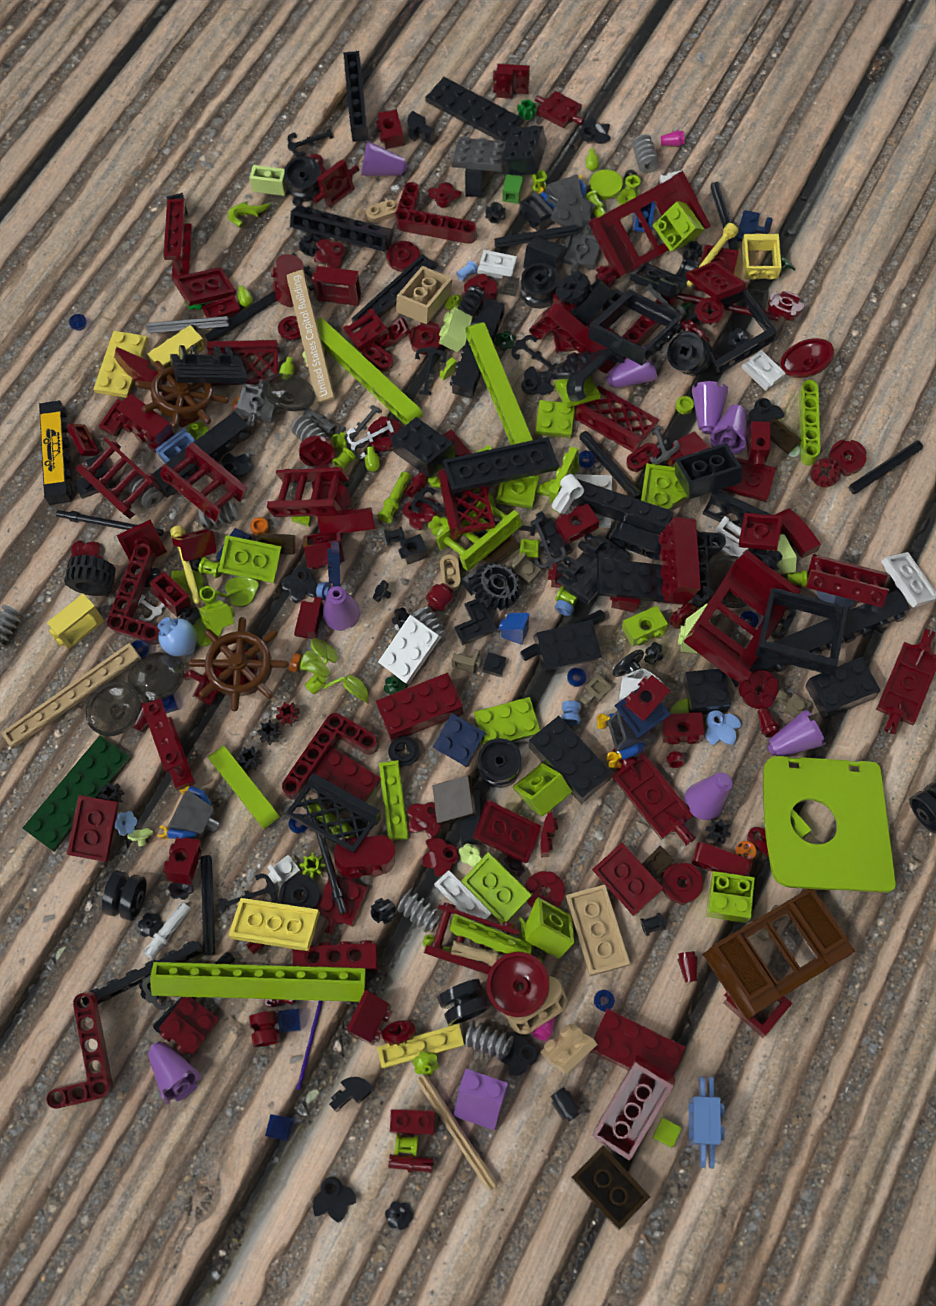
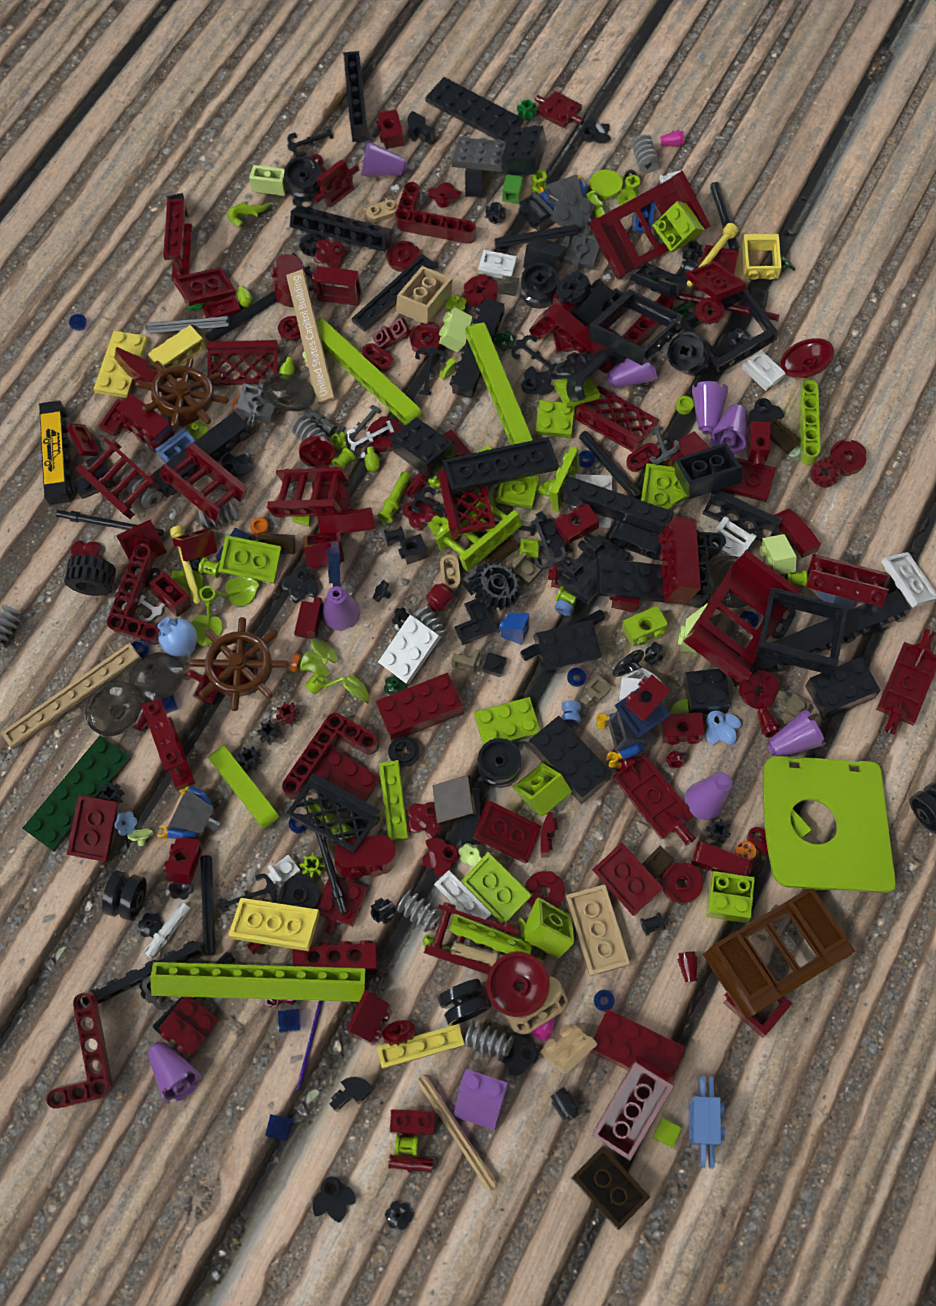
(74, 622): light yellow window -> none
(190, 614): black plant -> none
(204, 369): black hinge -> none
(217, 615): lime brick -> none
(264, 1029): dark red wheel -> none
(322, 590): medium blue plate -> none
(367, 334): dark red plate -> none
(425, 1063): lime plant -> none
(459, 740): dark blue plate -> none
(467, 270): light blue pin -> none
(471, 300): black gear -> none
(511, 80): dark red plate -> none
(514, 866): black plant -> none
(570, 490): white piece -> none
(592, 160): lime cylinder -> none
(606, 274): dark red gear -> none
(649, 288): dark grey piece -> none
(680, 616): dark red gear -> none
(690, 326): dark red plate -> none
(749, 224): dark blue plate -> none
(761, 531): dark red plate -> none
(769, 557): black hinge -> none
(785, 305): dark red plate -> none
(885, 467): black axle -> none

